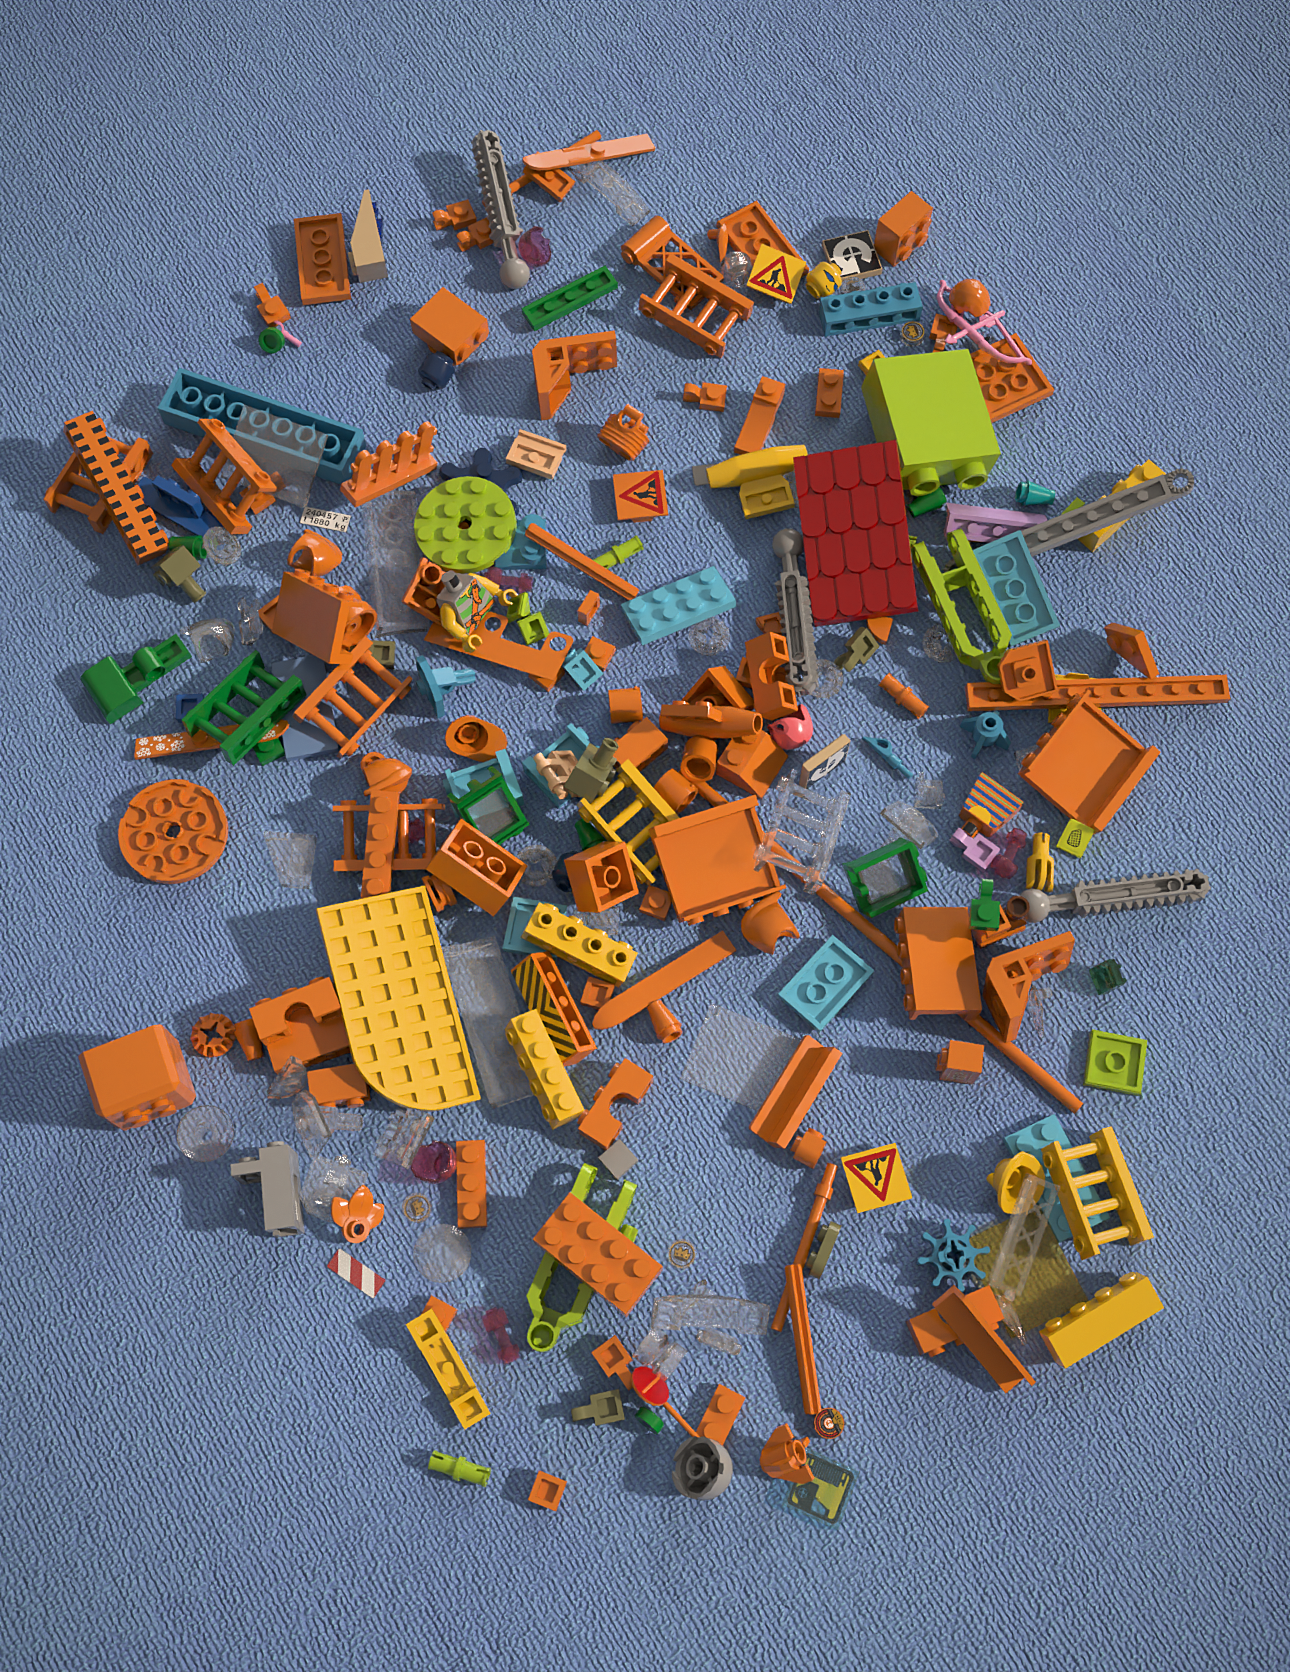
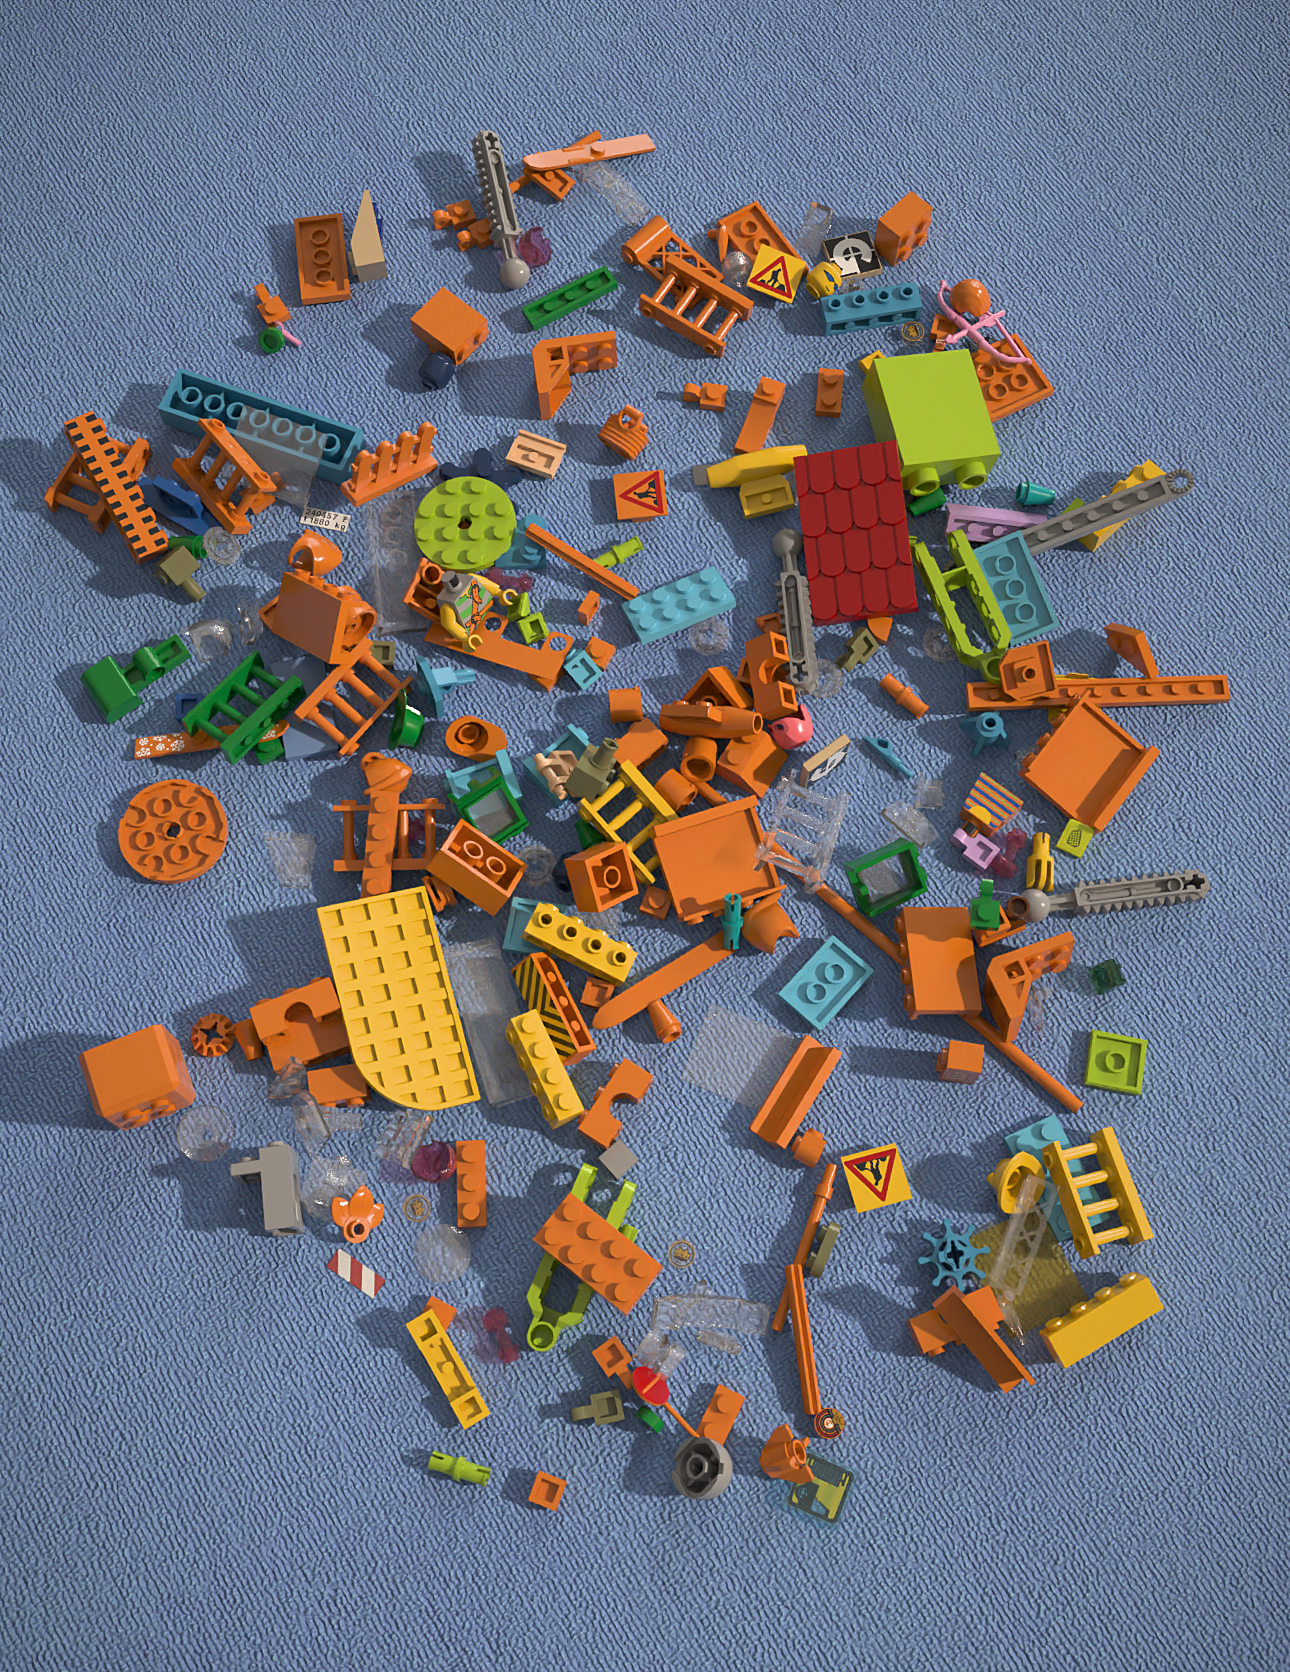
(406, 725): none -> green piece
(732, 921): none -> teal pin
(814, 229): none -> clear slope

